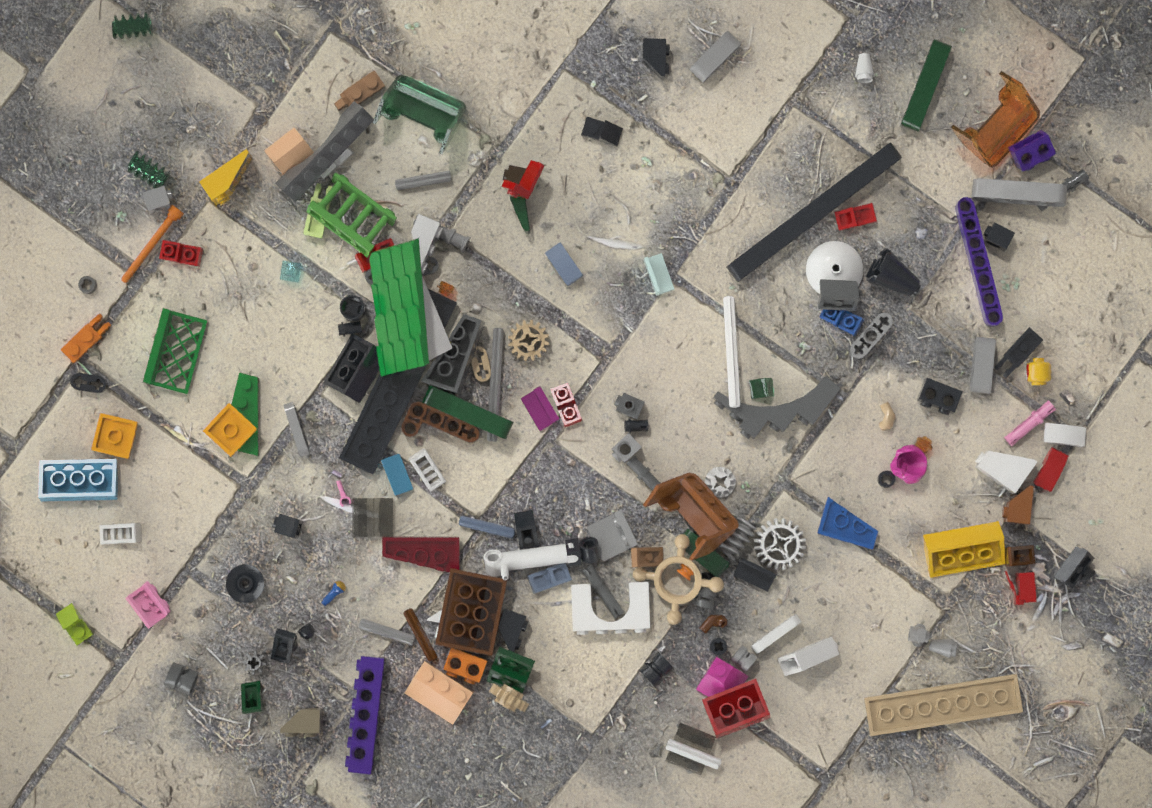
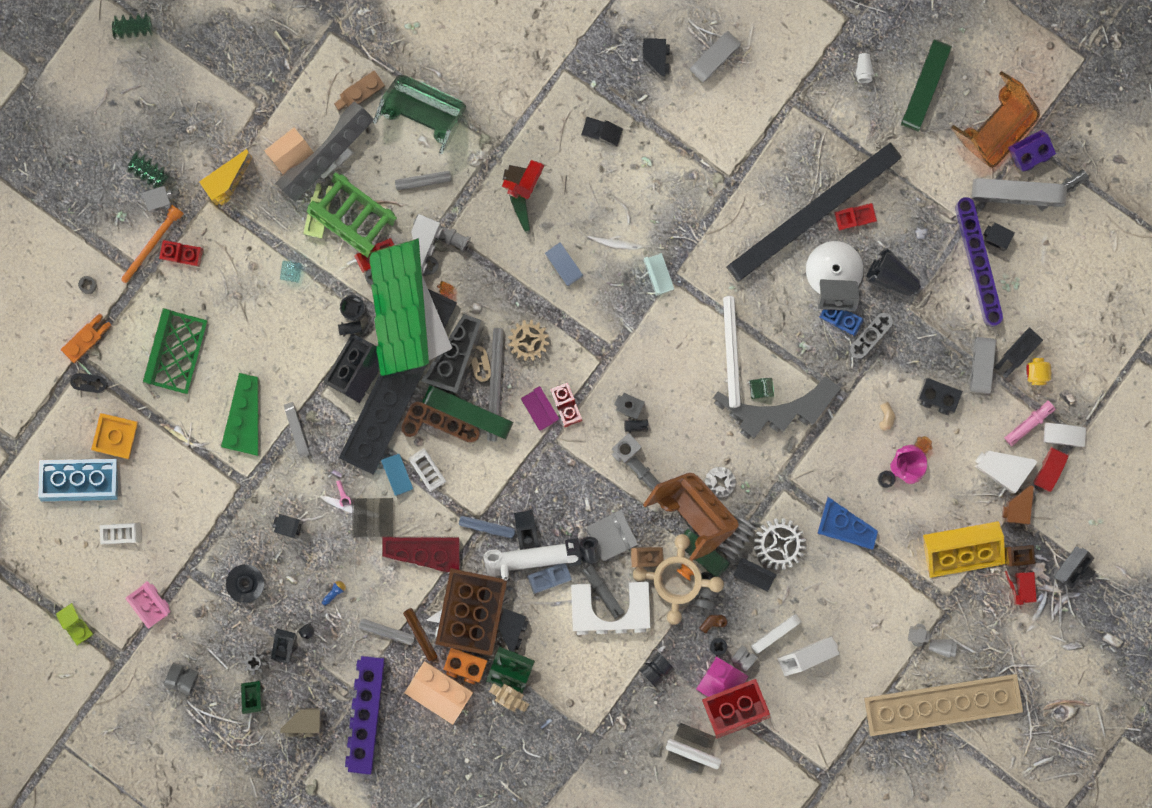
(230, 429): light orange plate -> none

